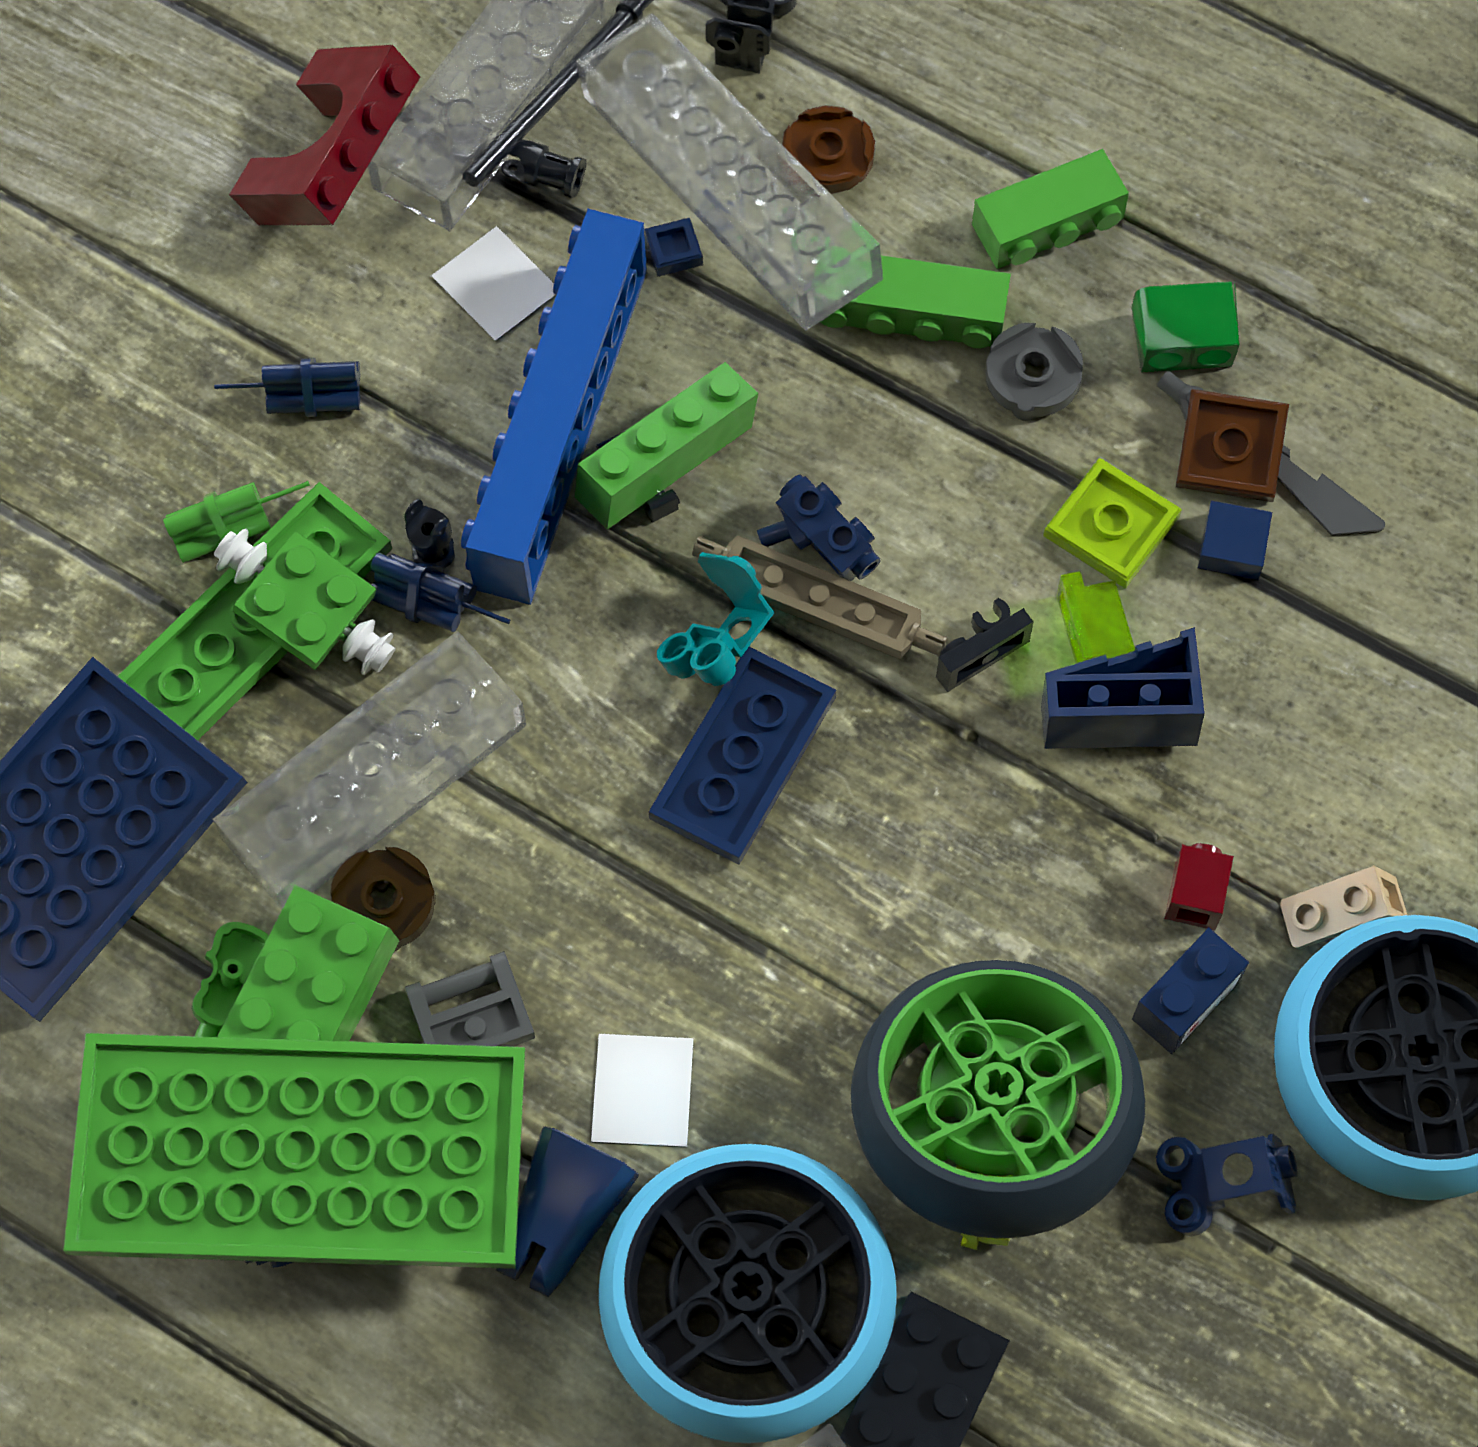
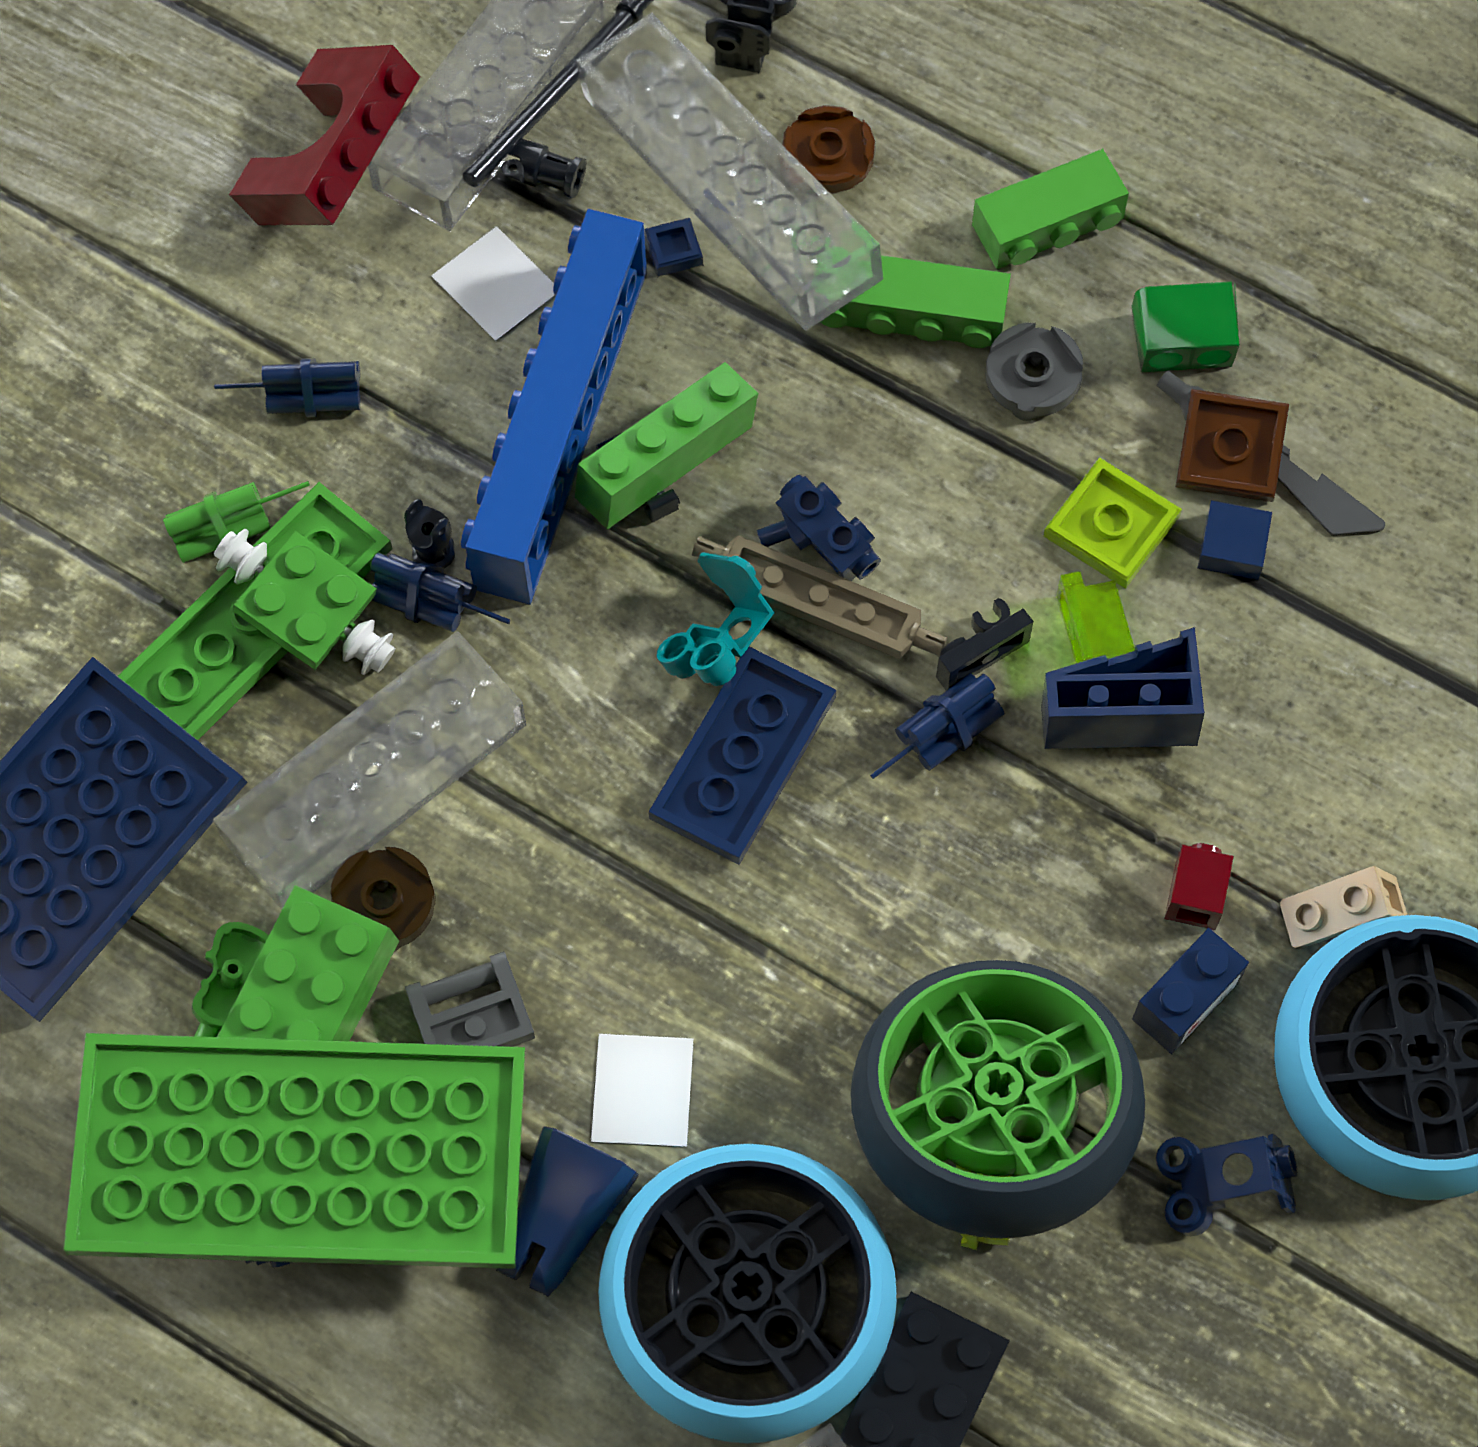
(948, 722): none -> dark blue piece

